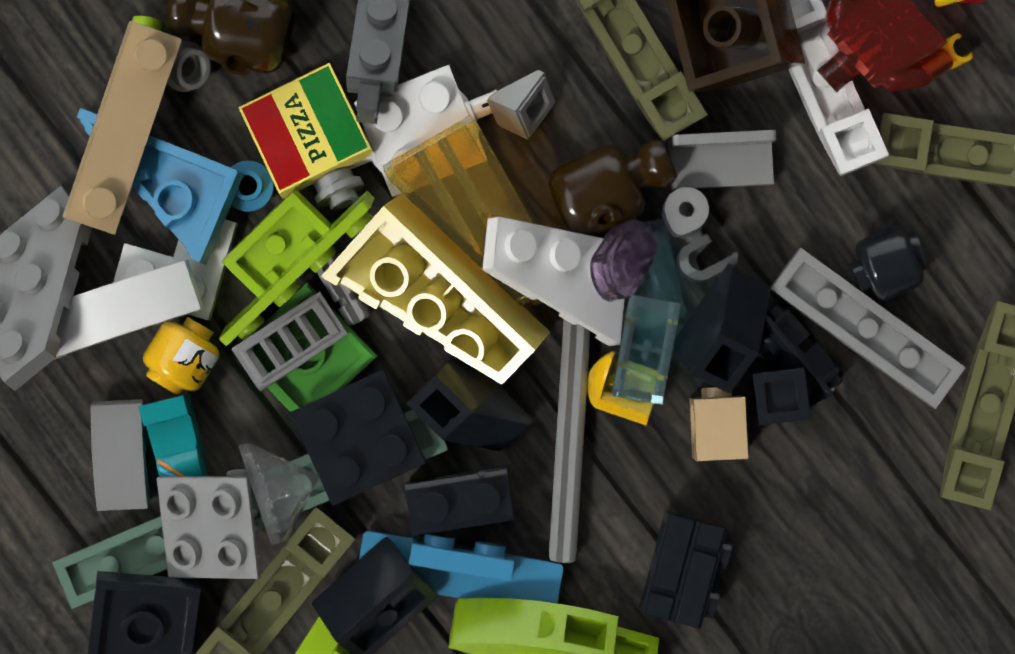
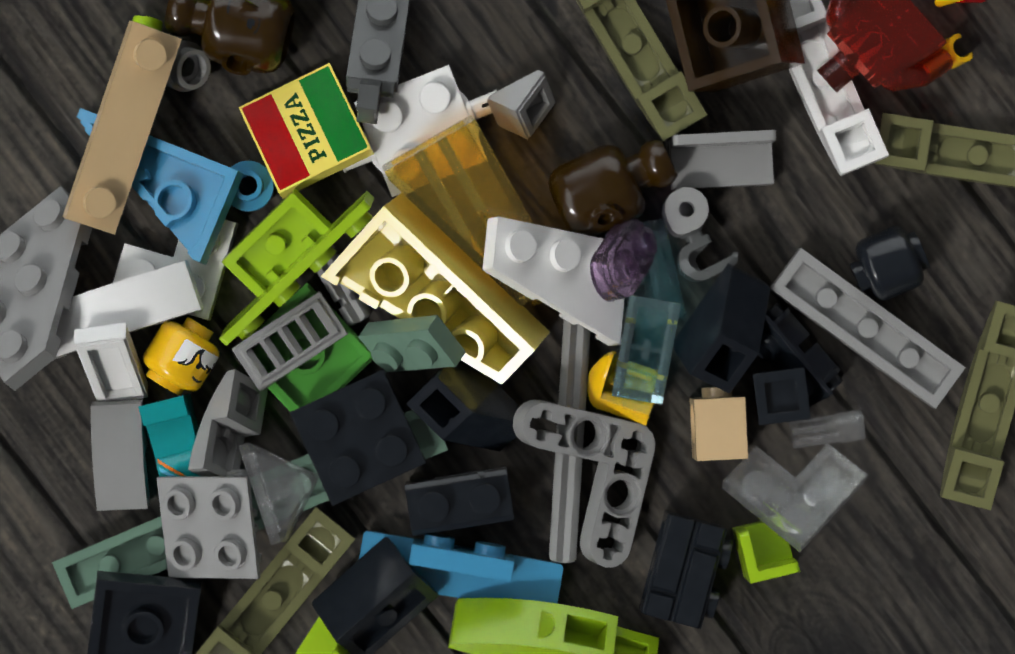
(111, 362): none -> white tile
(231, 416): none -> light grey slope
(338, 189): light grey plate -> none
(412, 344): none -> sand green plate
(607, 451): none -> light grey beam
(763, 553): none -> lime panel
(799, 504): none -> clear plate
(835, 428): none -> clear piece

